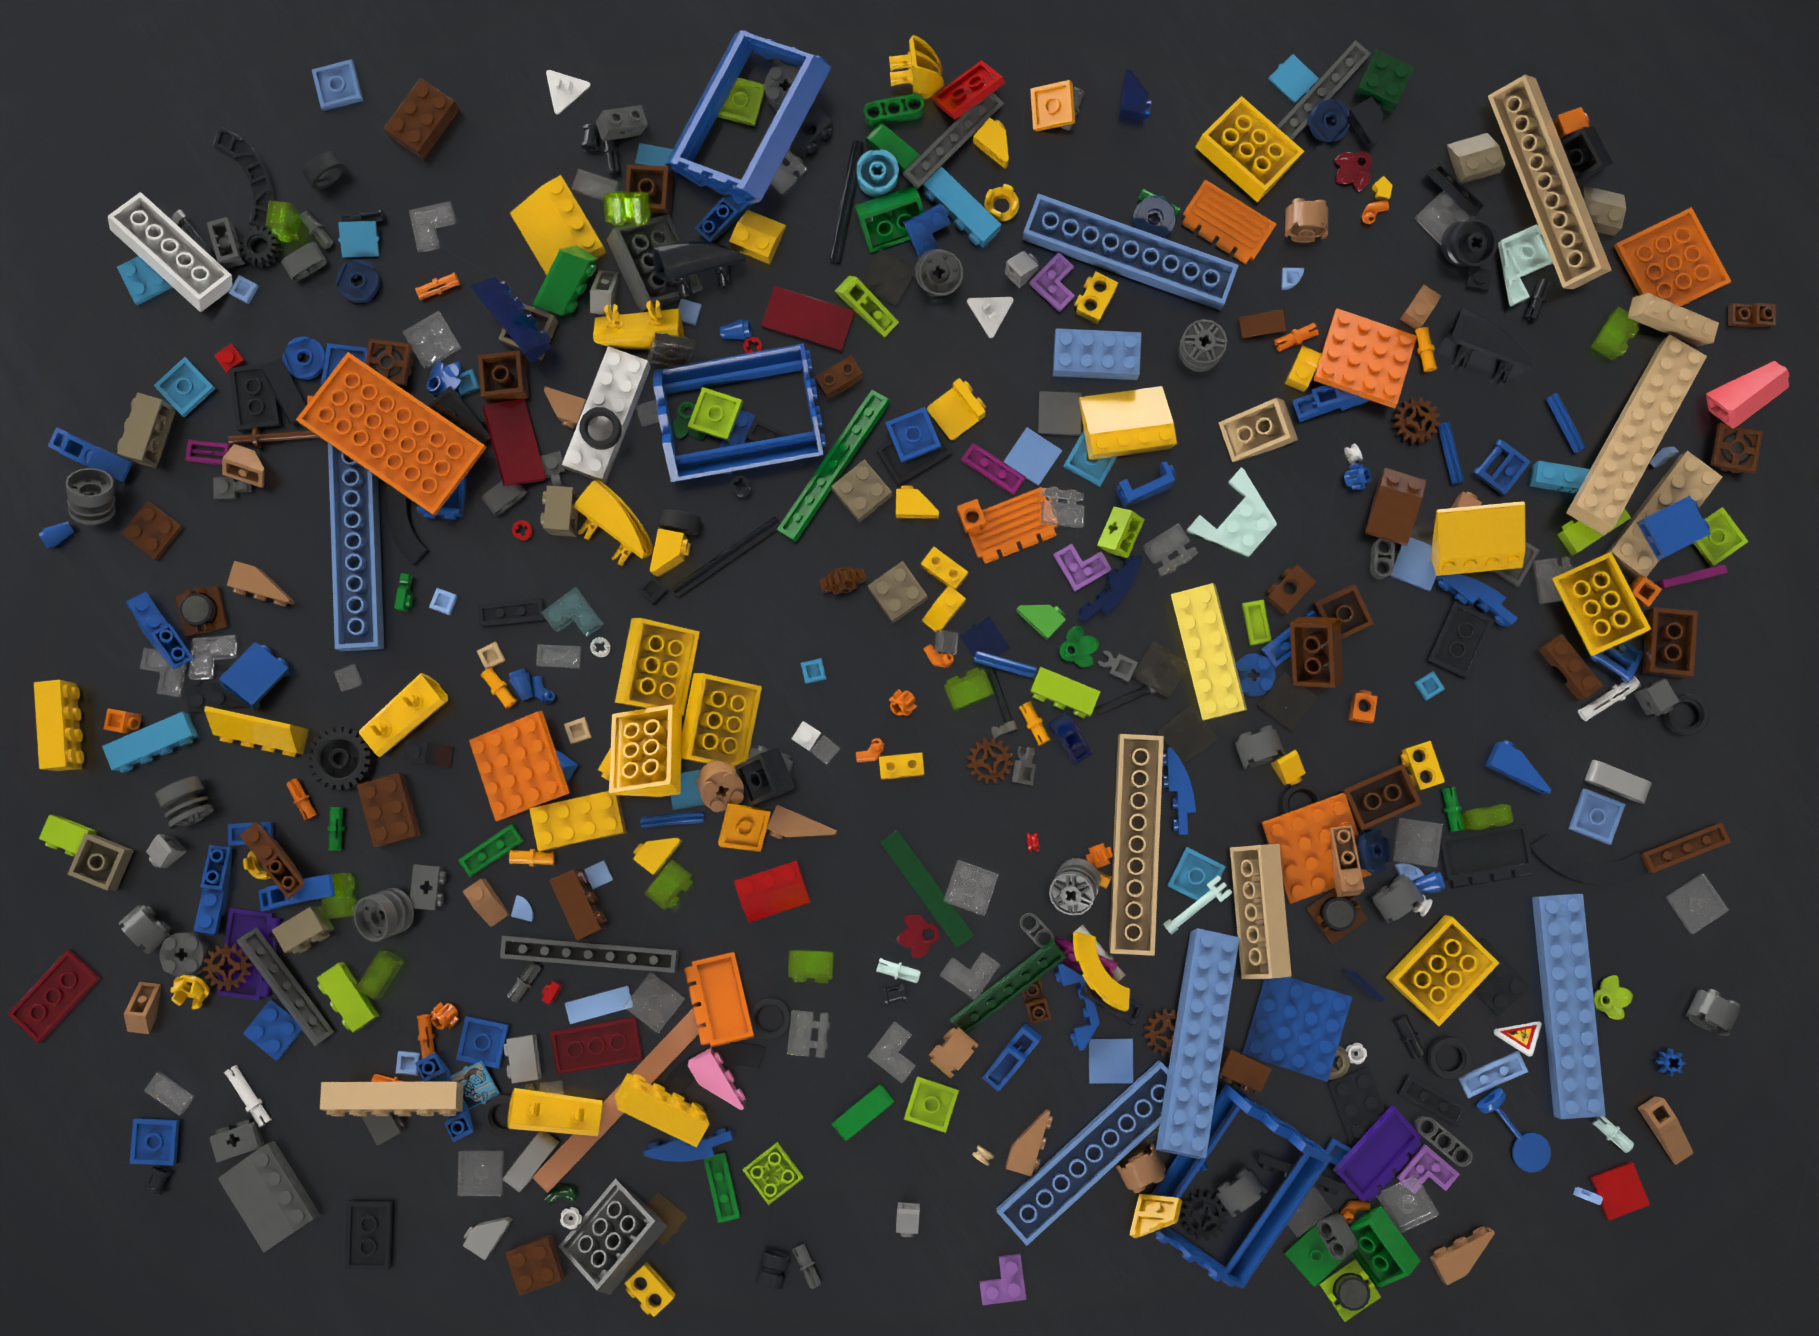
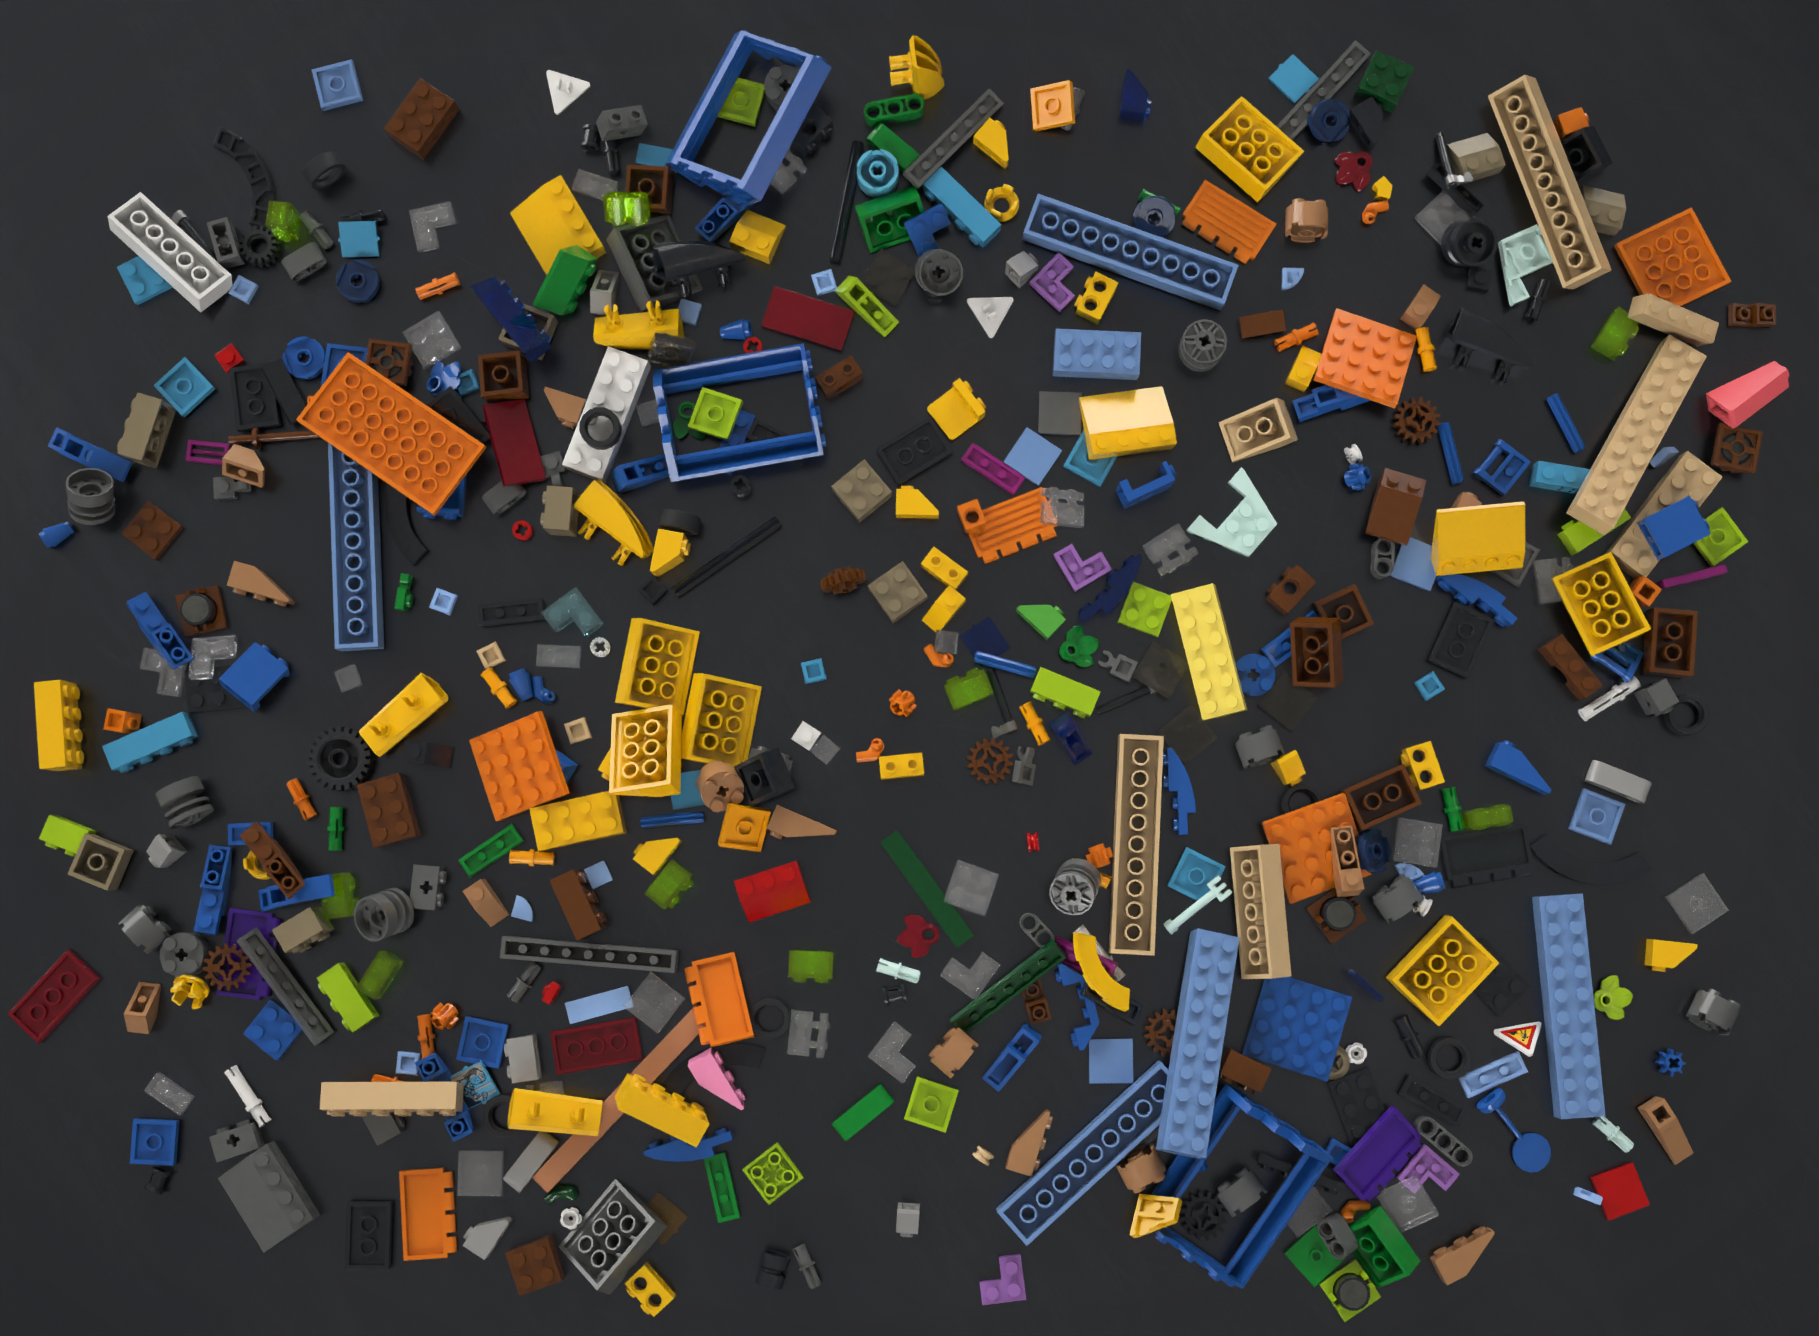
(257, 731): yellow slope -> none
(425, 1213): none -> orange hinge
(639, 473): none -> blue slope
(824, 282): none -> light blue tile
(833, 465): green plate -> none
(913, 434): blue plate -> none
(968, 90): red plate -> none
(1120, 532): lime brick -> none
(1145, 609): none -> lime plate
(1256, 622): lime tile -> none
(1356, 714): orange brick -> none
(1451, 180): none -> black piece
(1666, 953): none -> yellow slope
(1685, 848): reddish brown plate -> none

